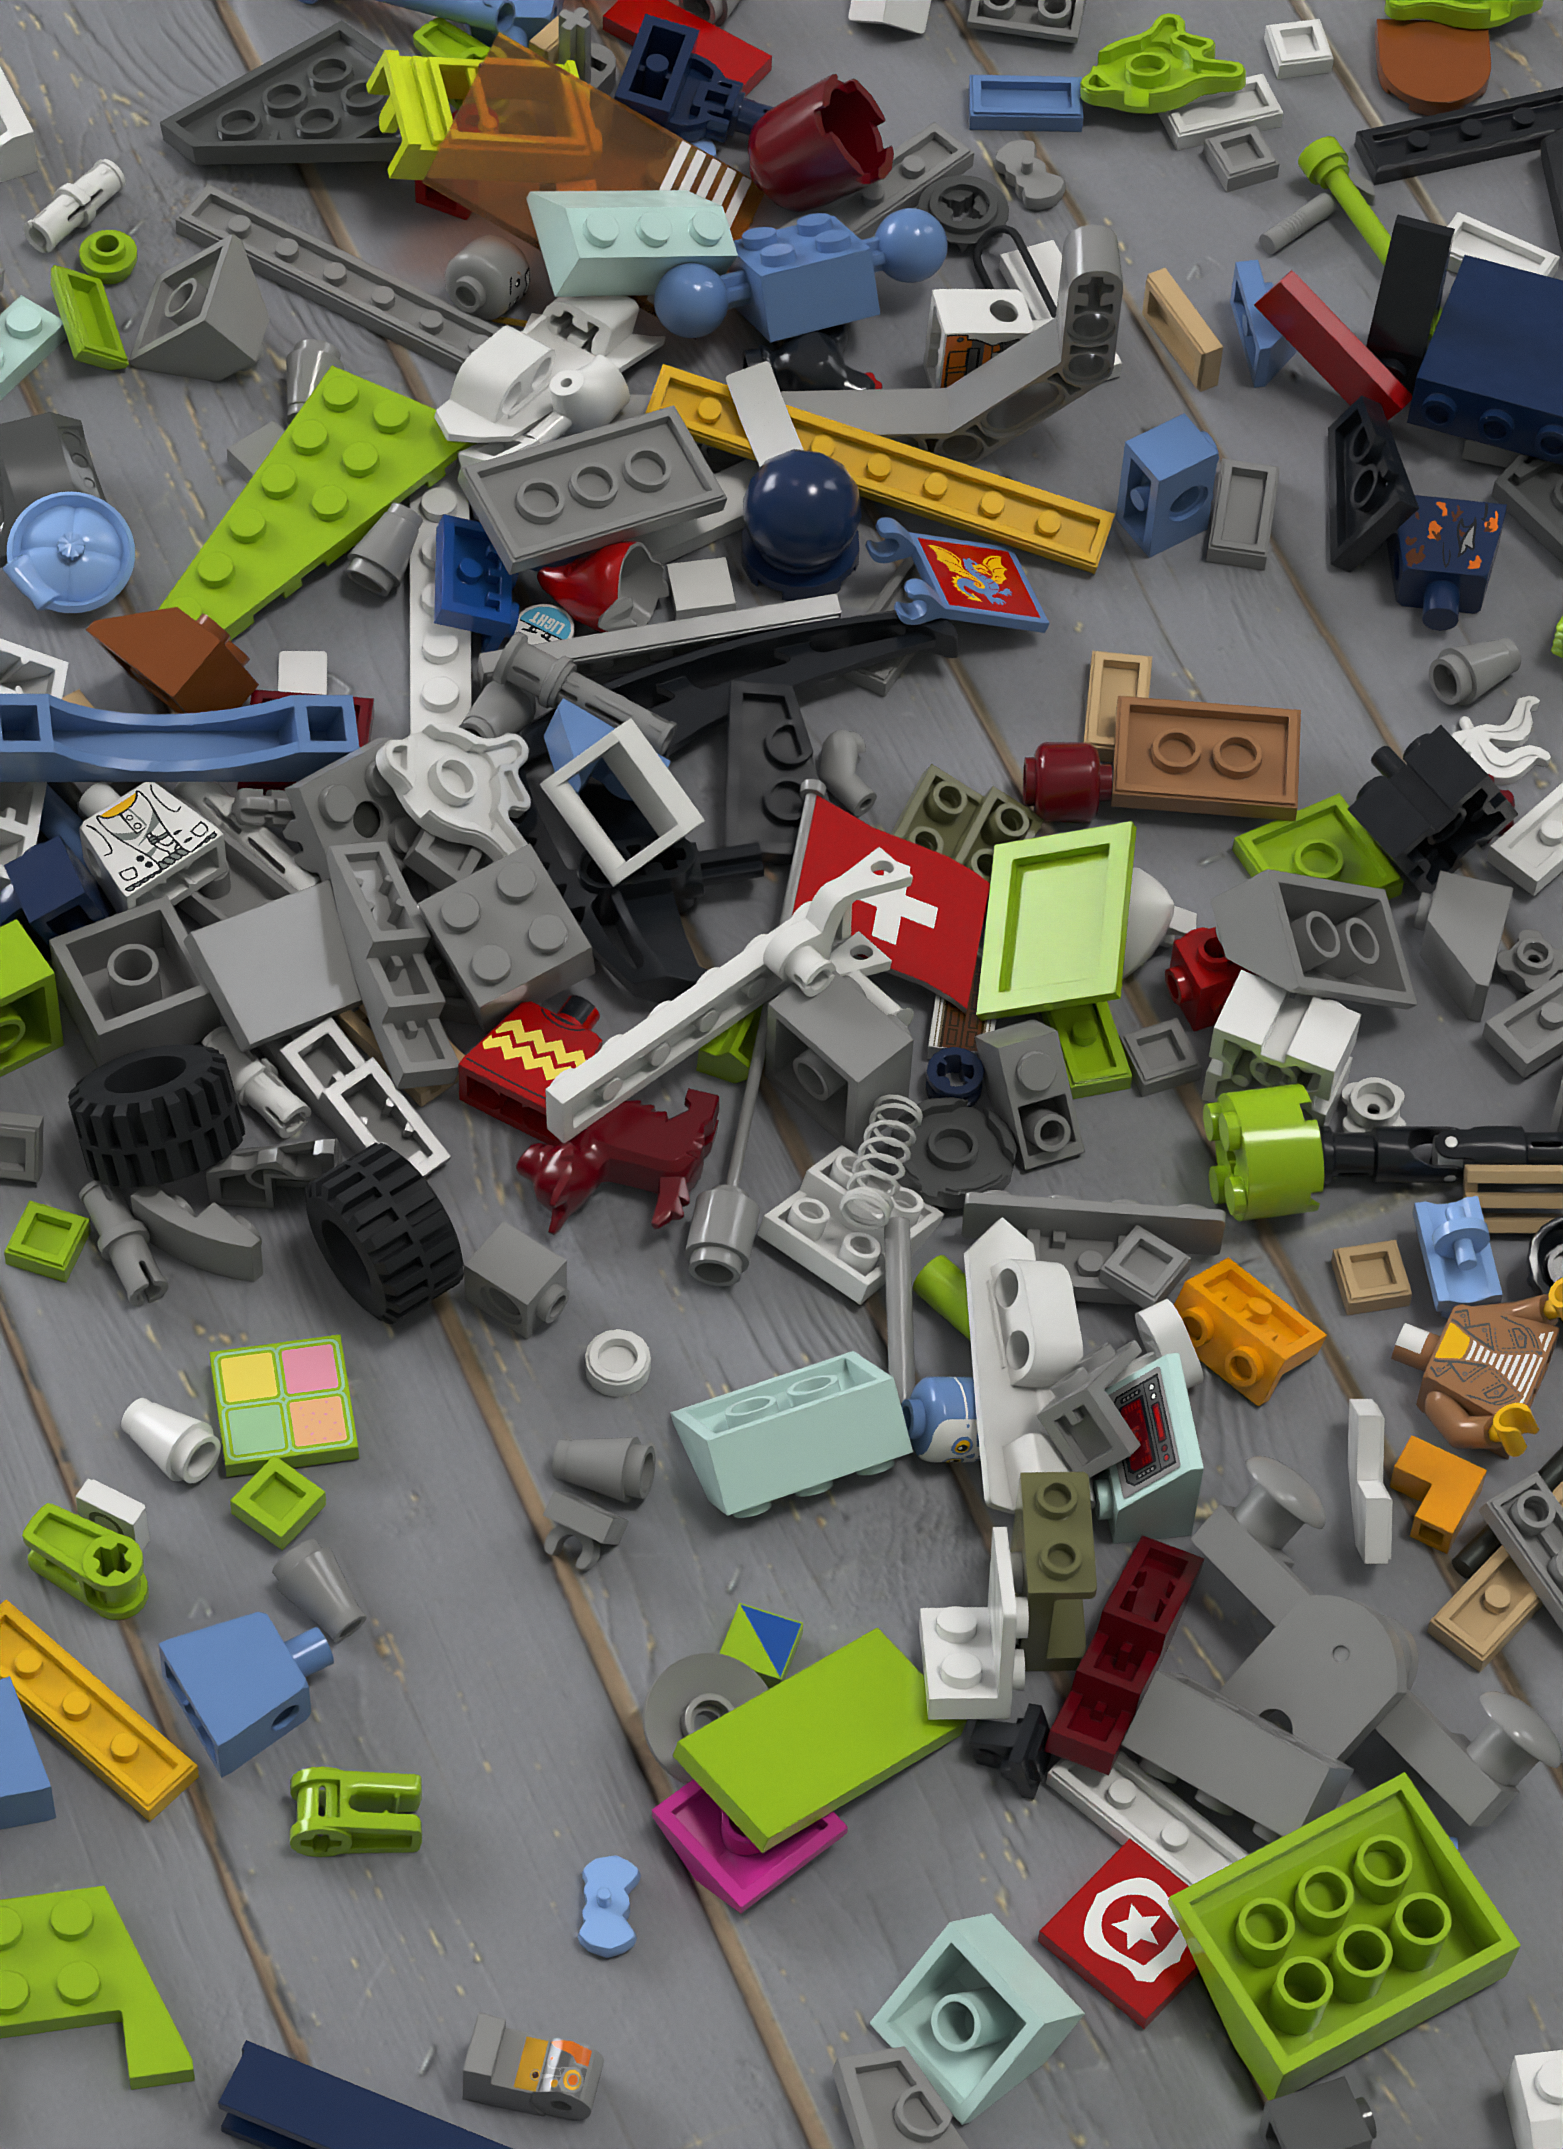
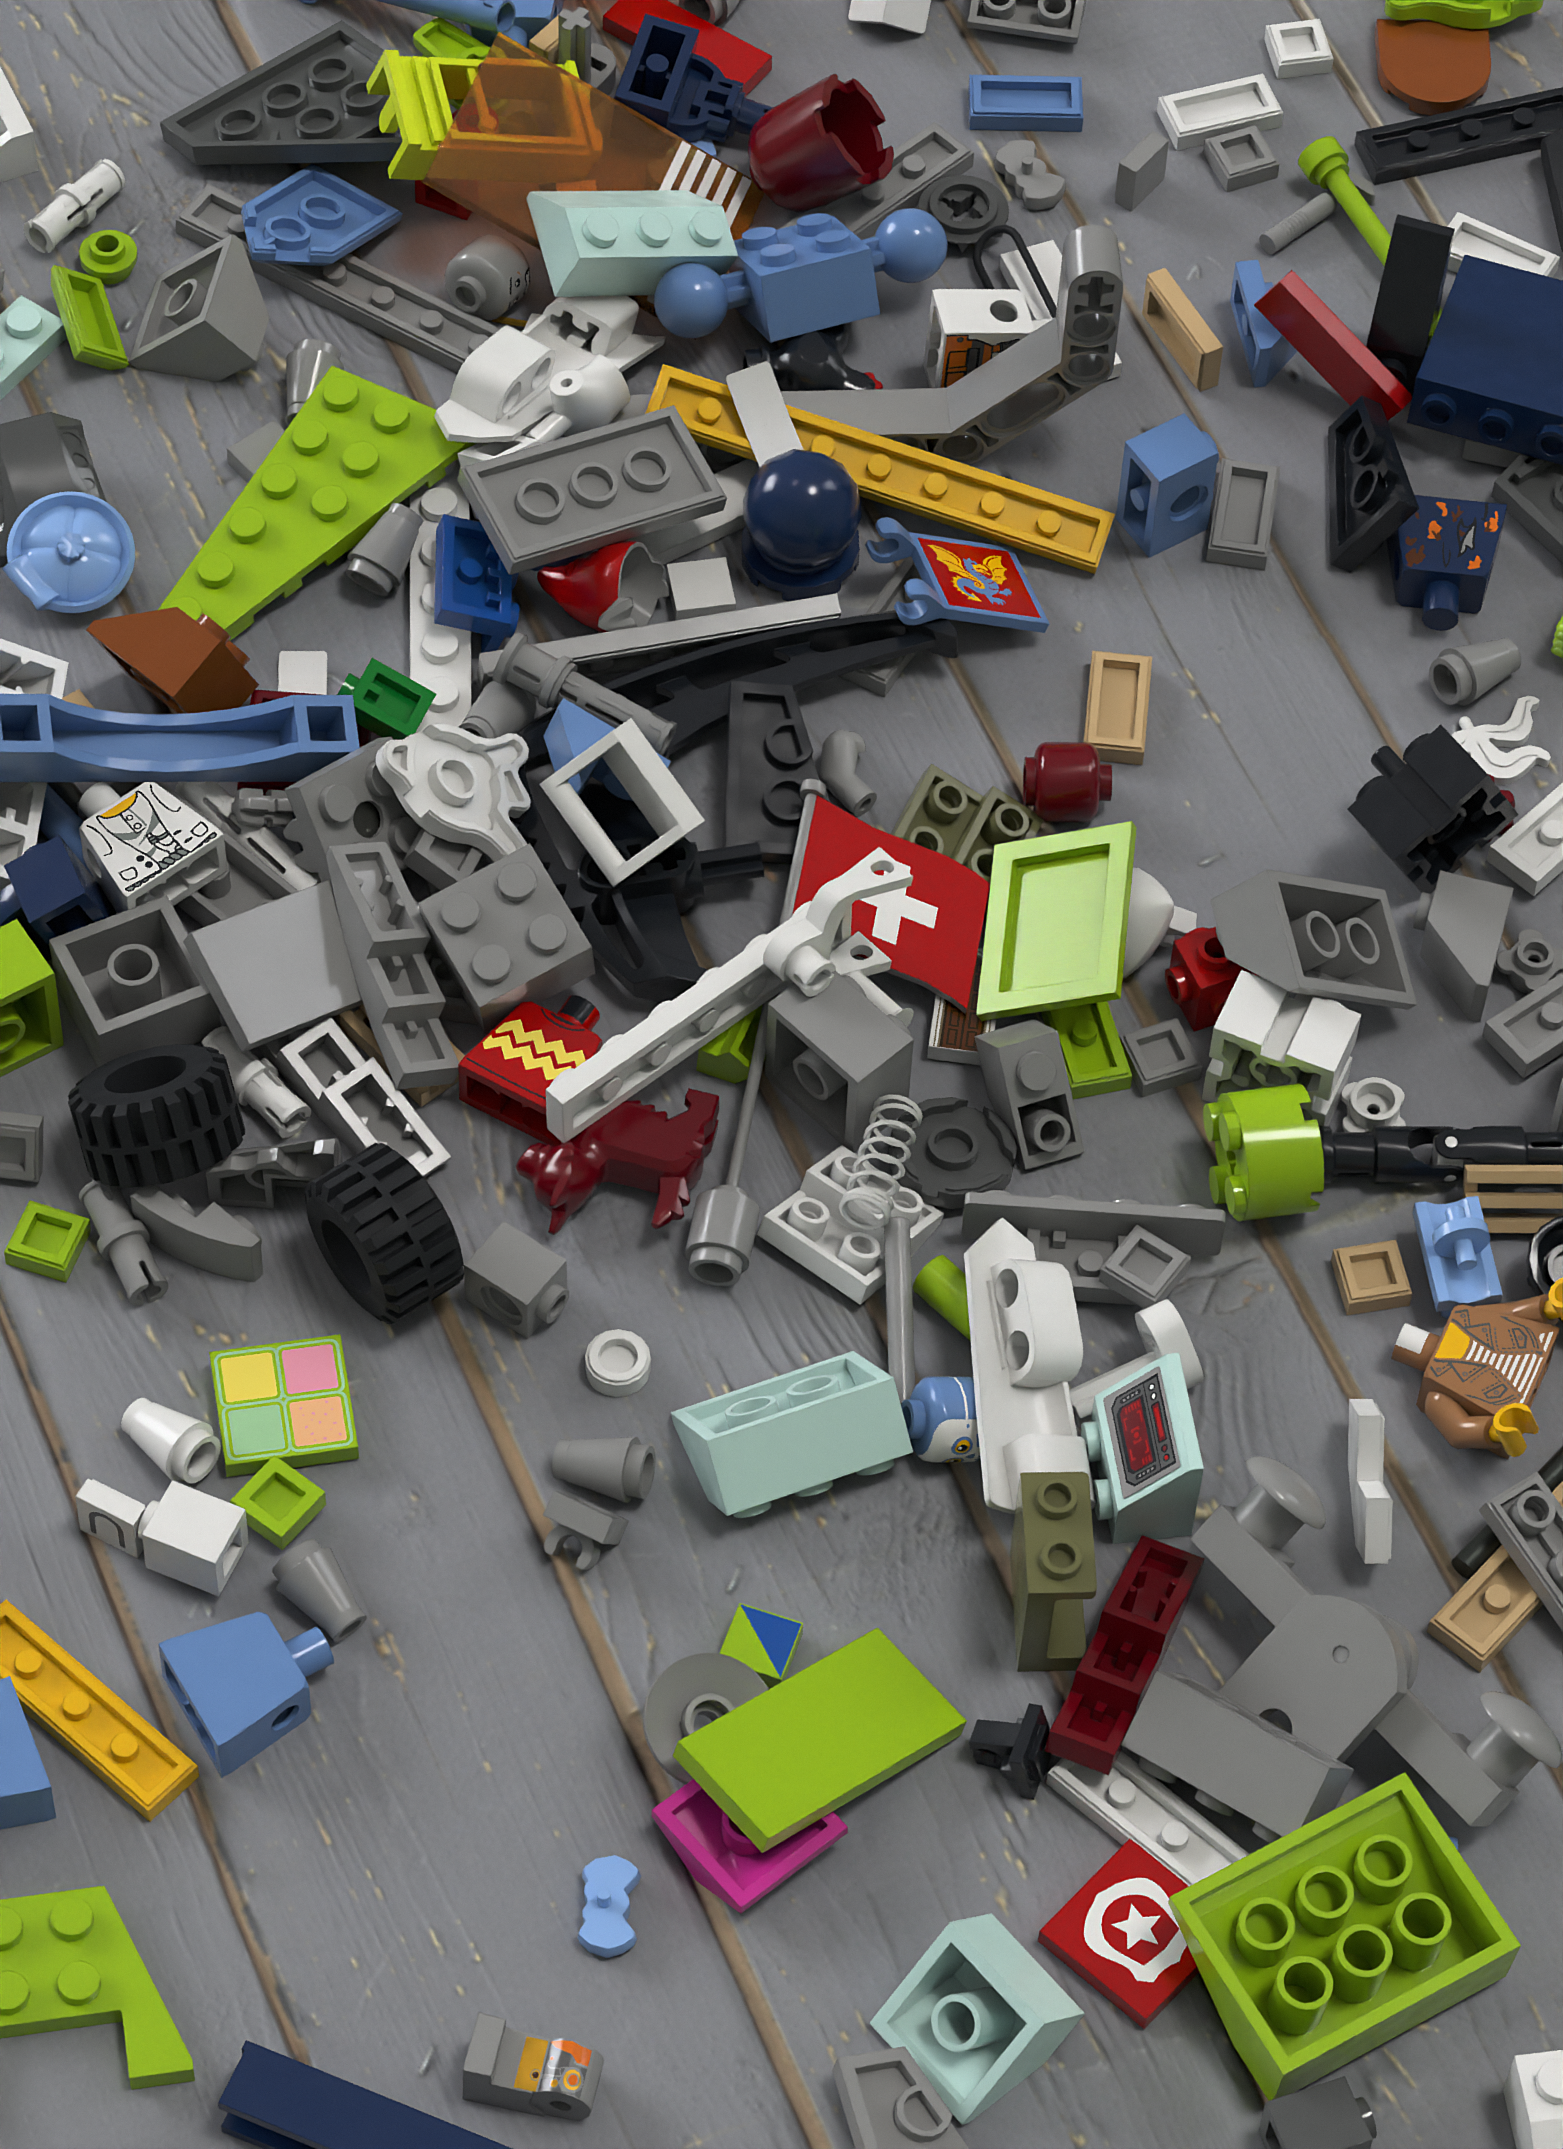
(87, 1562): lime piece -> none
(193, 1537): none -> white brick
(313, 219): none -> medium blue tile
(355, 1812): lime piece -> none
(387, 701): none -> green bracket
(545, 624): tile -> none
(956, 1061): dark blue bush -> none
(972, 1650): white bracket -> none
(1083, 1416): light grey bracket -> none
(1141, 170): none -> light grey tile
(1159, 70): lime tile -> none
(1206, 758): medium nougat tile -> none
(1245, 1329): light orange bracket -> none
(1319, 844): lime tile -> none
(1443, 1485): light orange piece -> none

